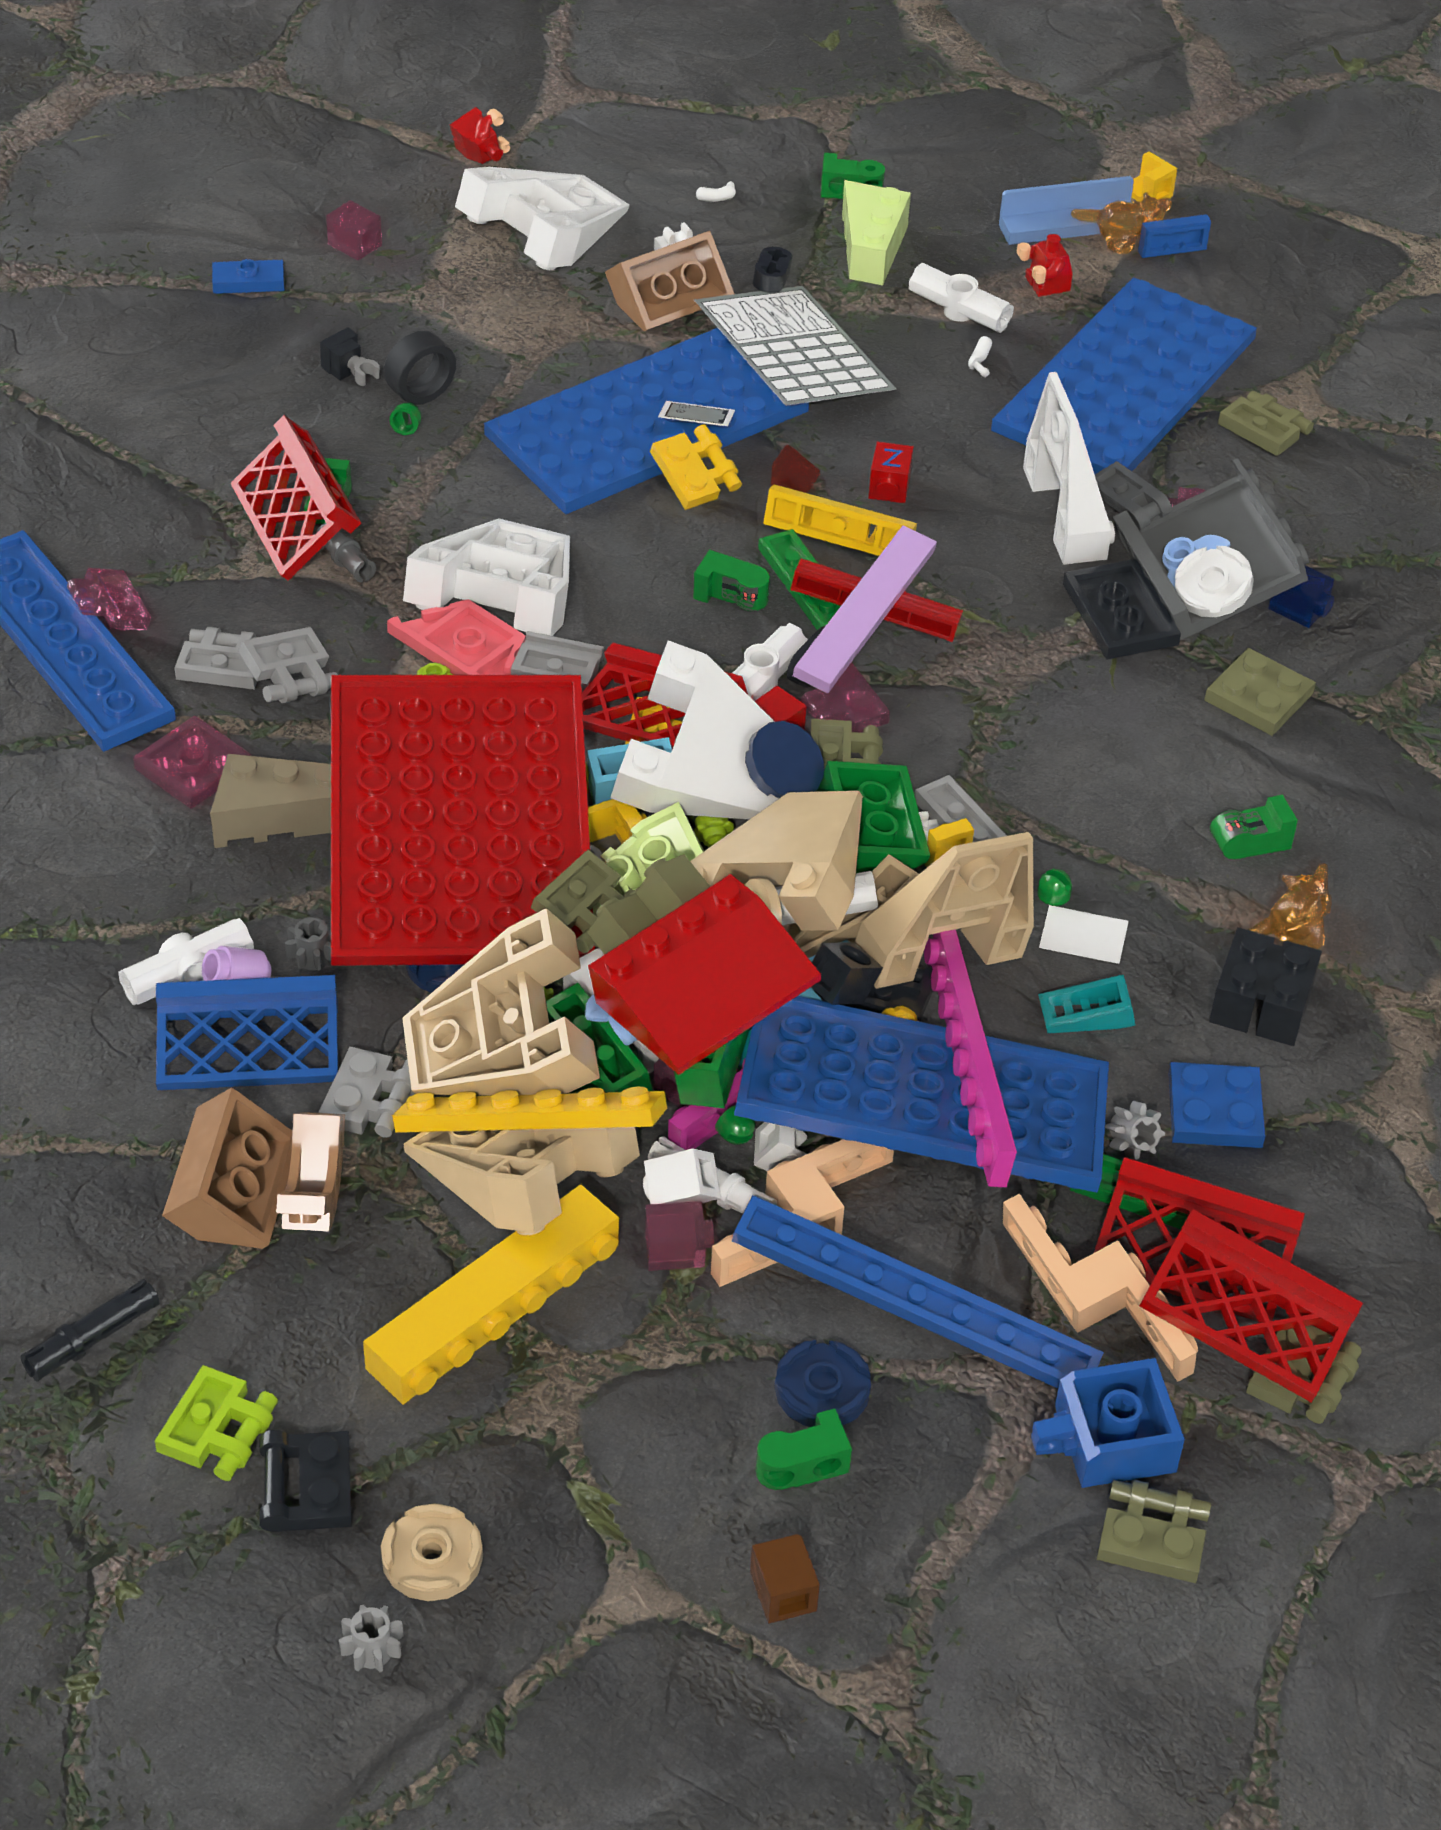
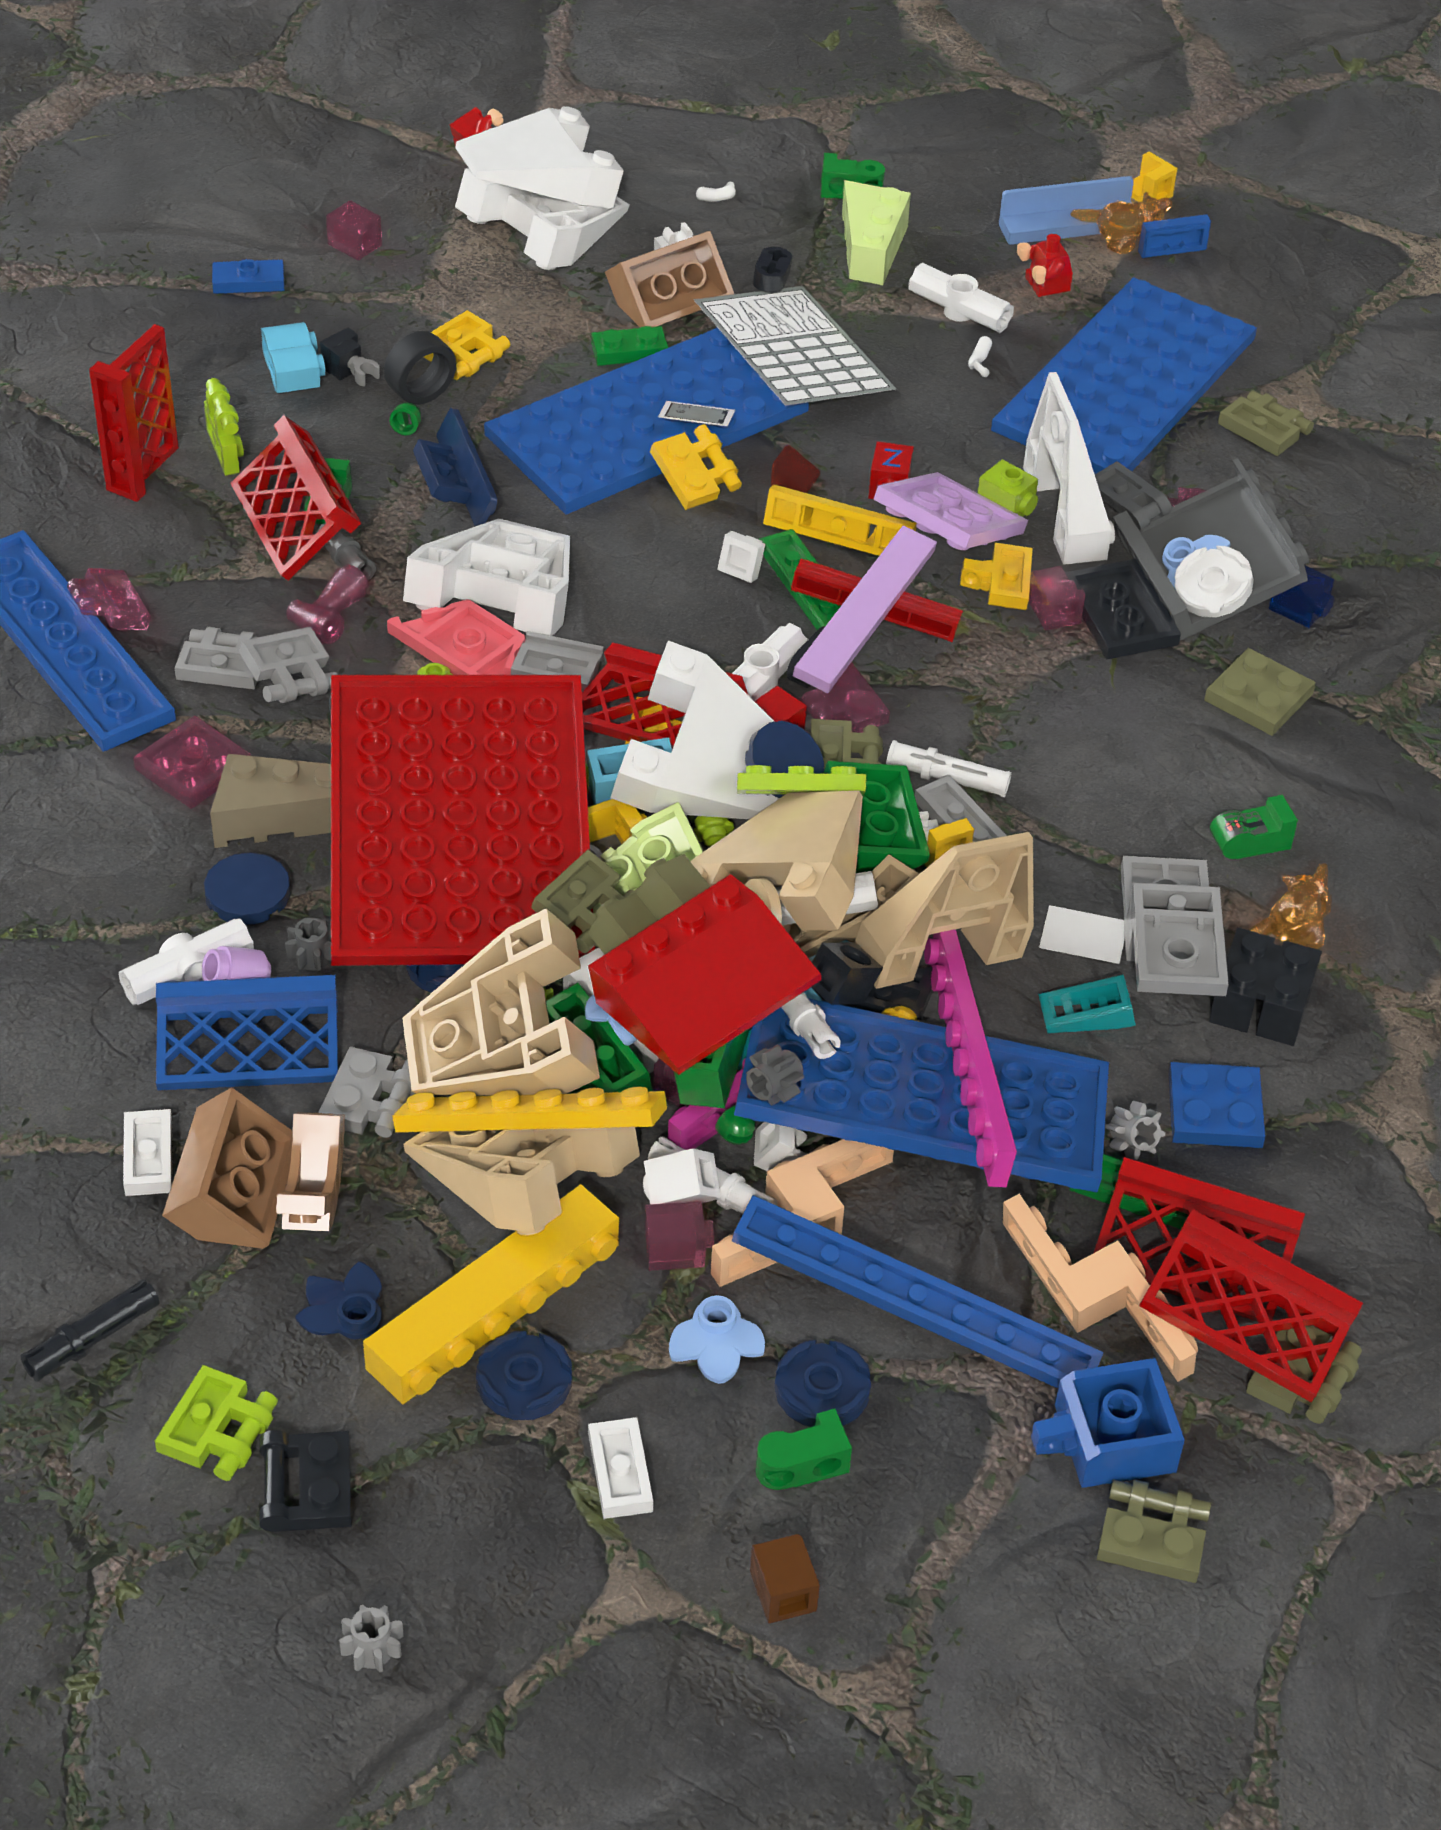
(120, 413): none -> red fence
(147, 1152): none -> white plate
(222, 425): none -> lime plate
(247, 887): none -> dark blue tile
(292, 357): none -> medium azure brick
(323, 620): none -> clear pink cone
(337, 1303): none -> dark blue plate
(343, 588): none -> clear pink cone
(427, 1531): tan plate -> none
(455, 469): none -> dark blue bracket
(465, 334): none -> yellow plate
(523, 1375): none -> dark blue tile
(545, 158): none -> white wedge
(620, 1468): none -> white plate
(627, 344): none -> green plate
(716, 1345): none -> light blue plate
(731, 581): green leg -> none
(741, 556): none -> white tile
(760, 780): none -> lime plate
(774, 1075): none -> dark grey gear
(810, 1023): none -> white pin
(932, 764): none -> white pin
(950, 510): none -> lavender plate
(1004, 576): none -> yellow hinge
(1010, 488): none -> lime brick
(1055, 598): none -> clear pink brick
(1055, 887): green hinge -> none
(1173, 926): none -> light grey bracket

